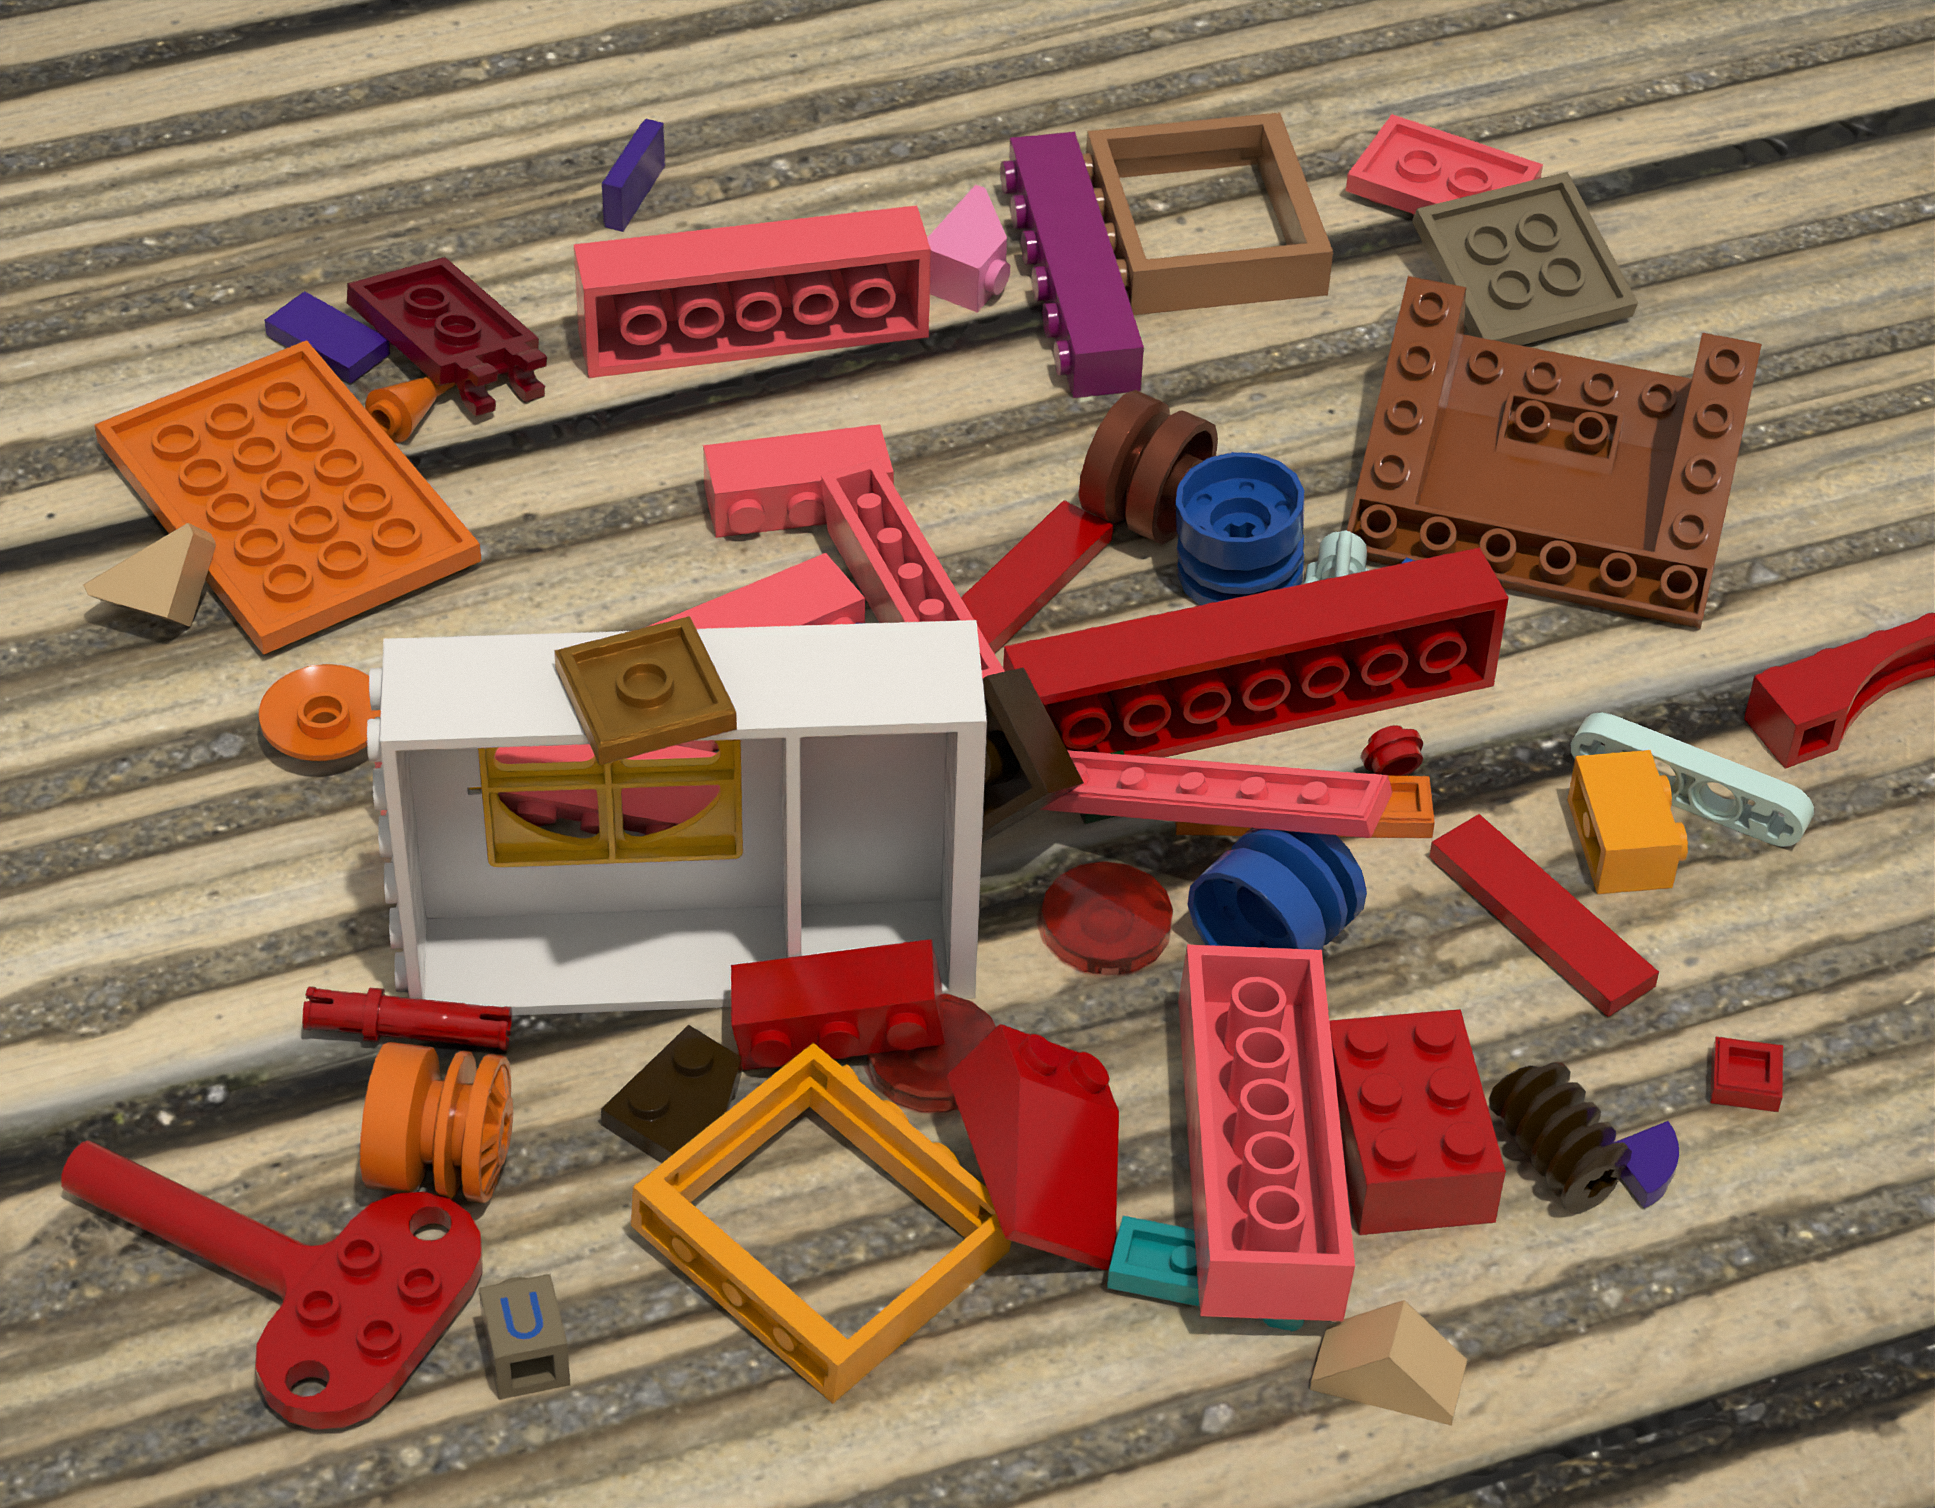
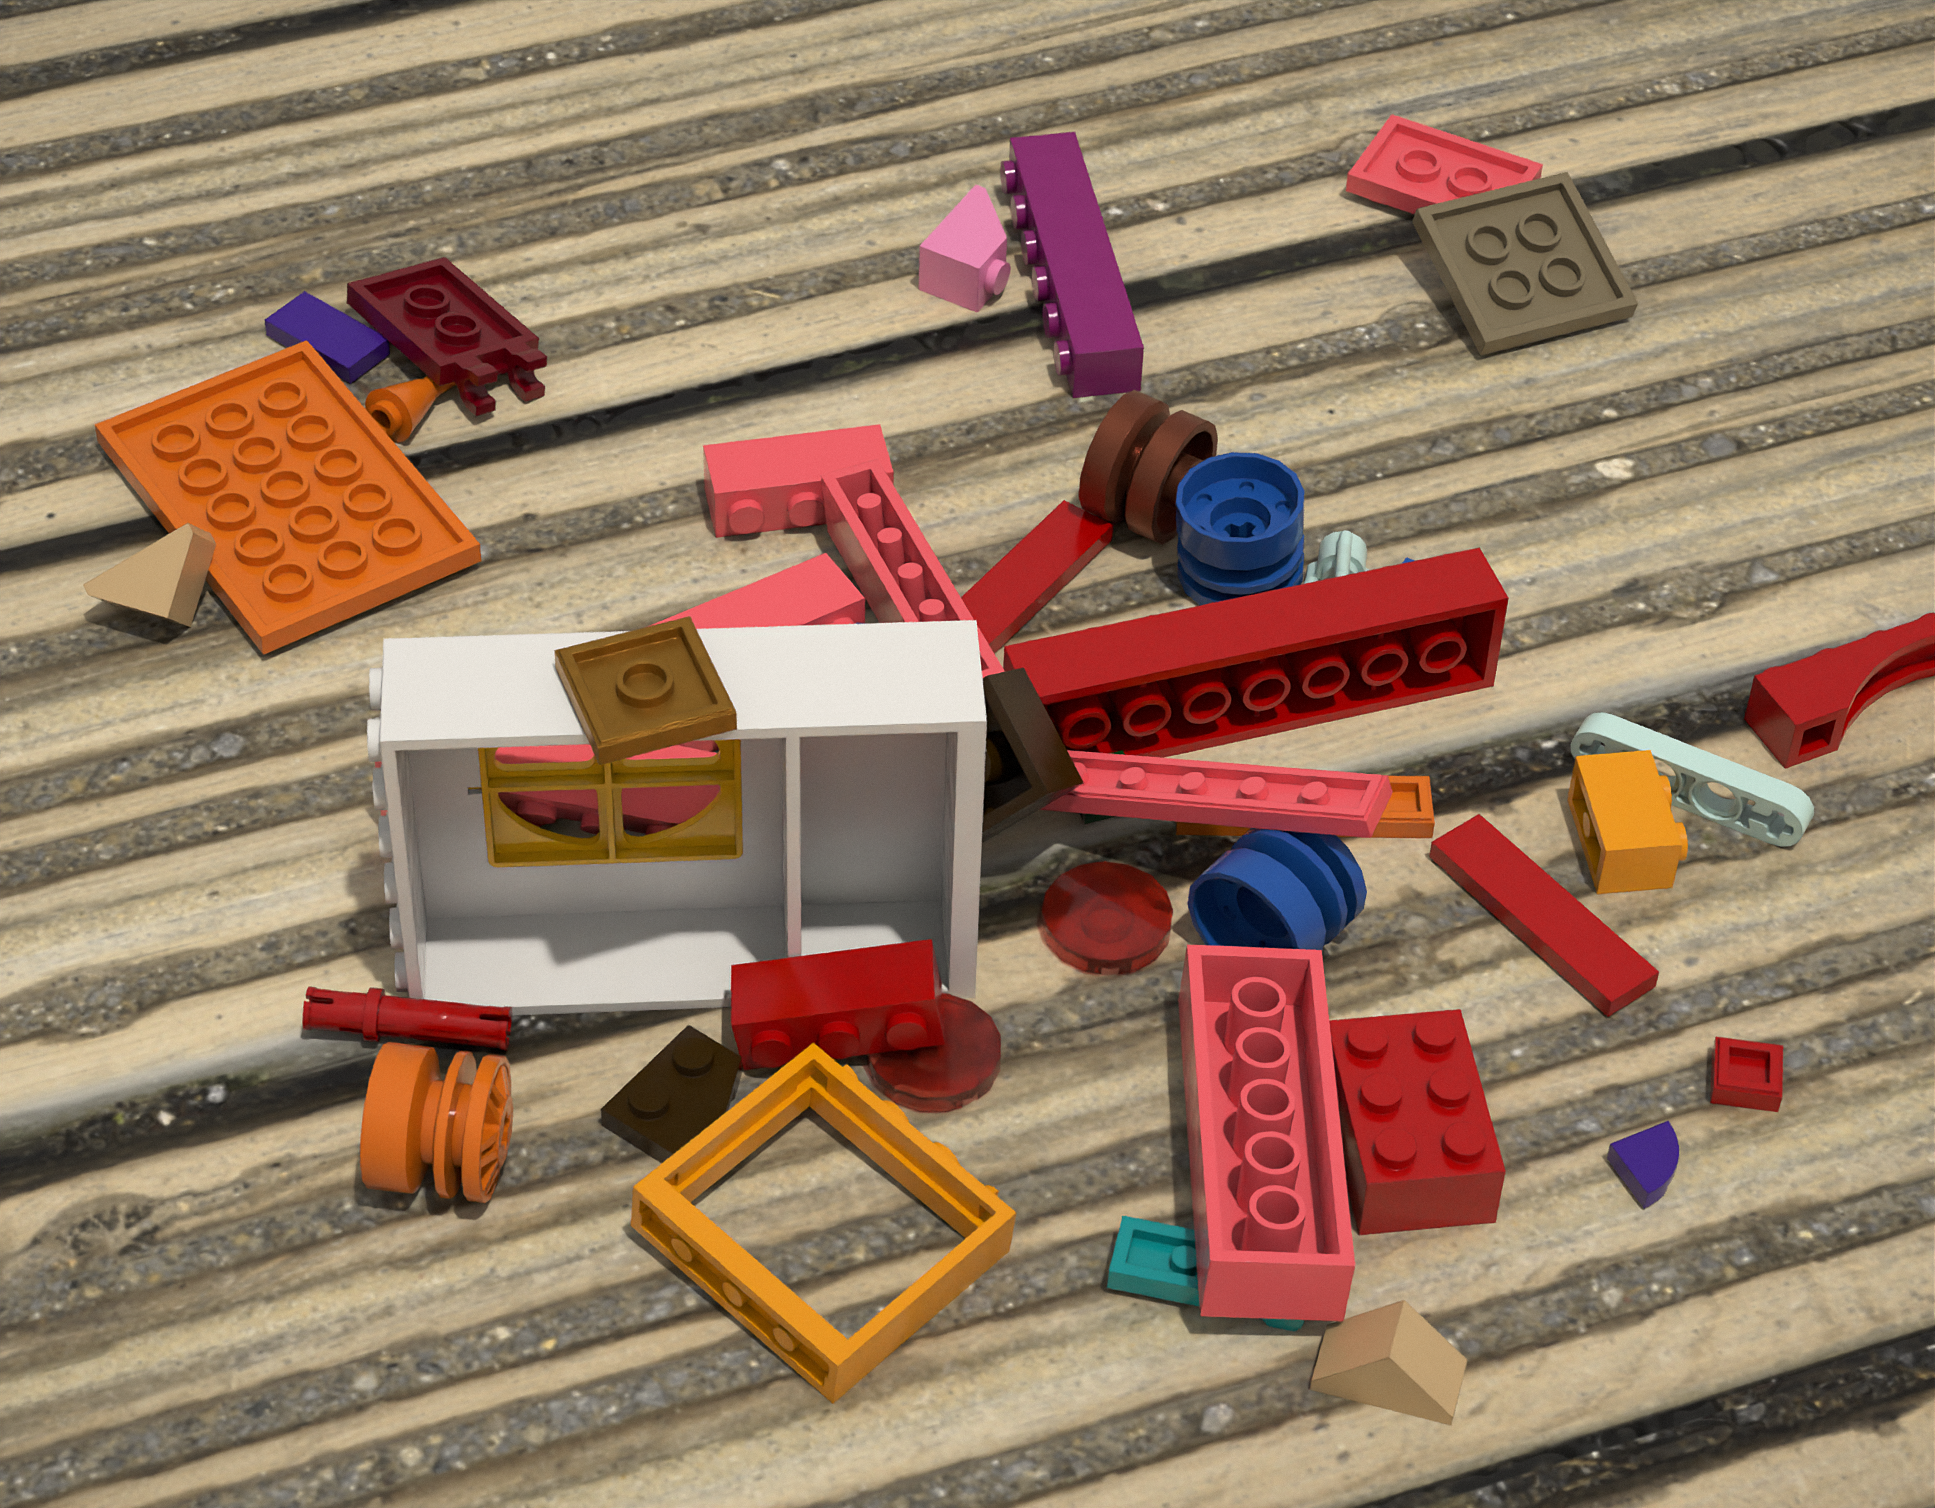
(318, 712): orange dish -> none
(351, 1307): red piece -> none
(524, 1336): dark tan brick -> none
(633, 175): dark purple tile -> none
(752, 291): coral brick -> none
(1043, 1142): red slope -> none
(1213, 278): medium nougat window -> none
(1393, 751): red plate -> none
(1553, 463): dark orange slope -> none
(1561, 1134): dark brown piece -> none

